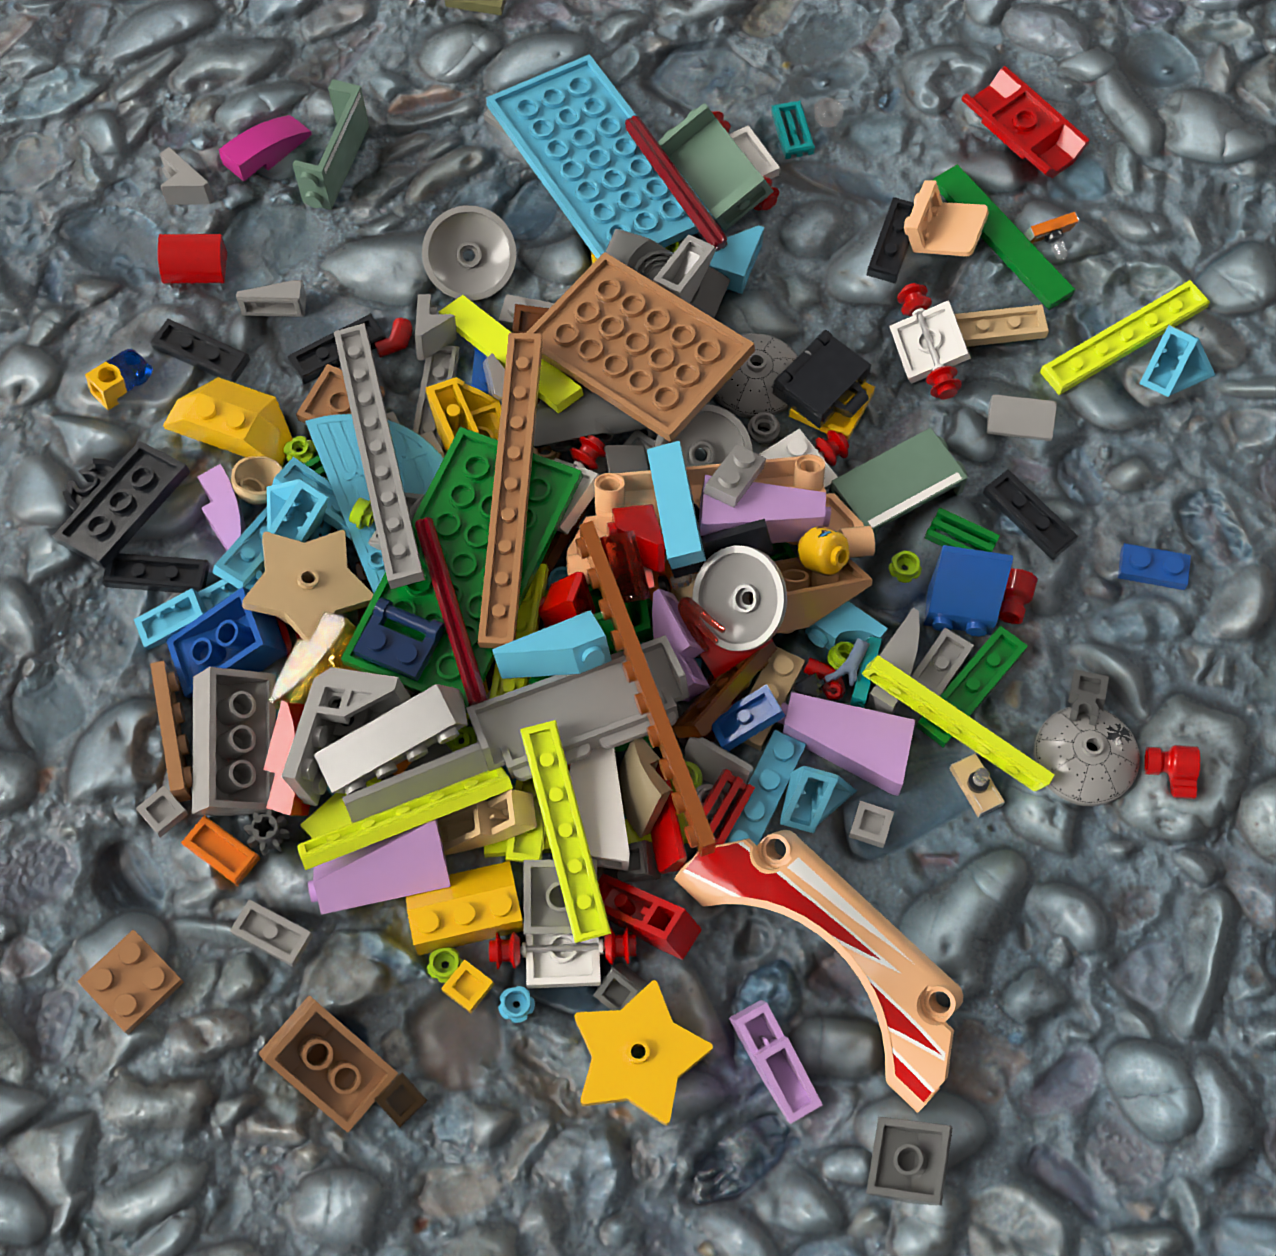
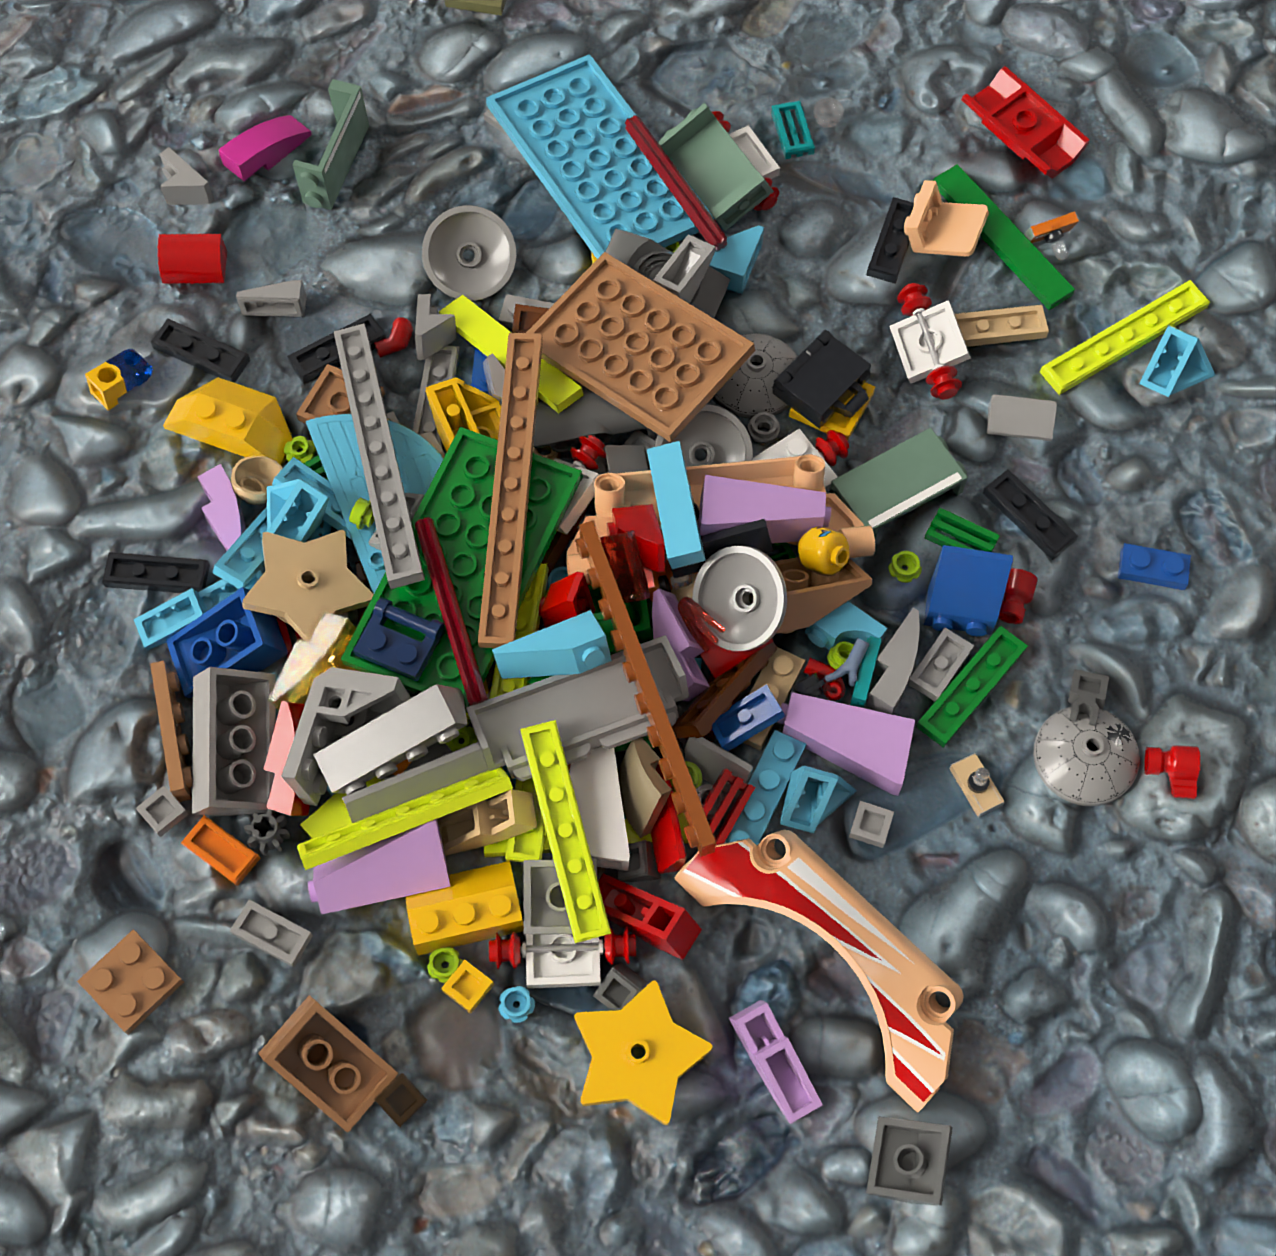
(117, 501): black plate -> none
(735, 475): light grey plate -> none
(957, 724): neon yellow tile -> none

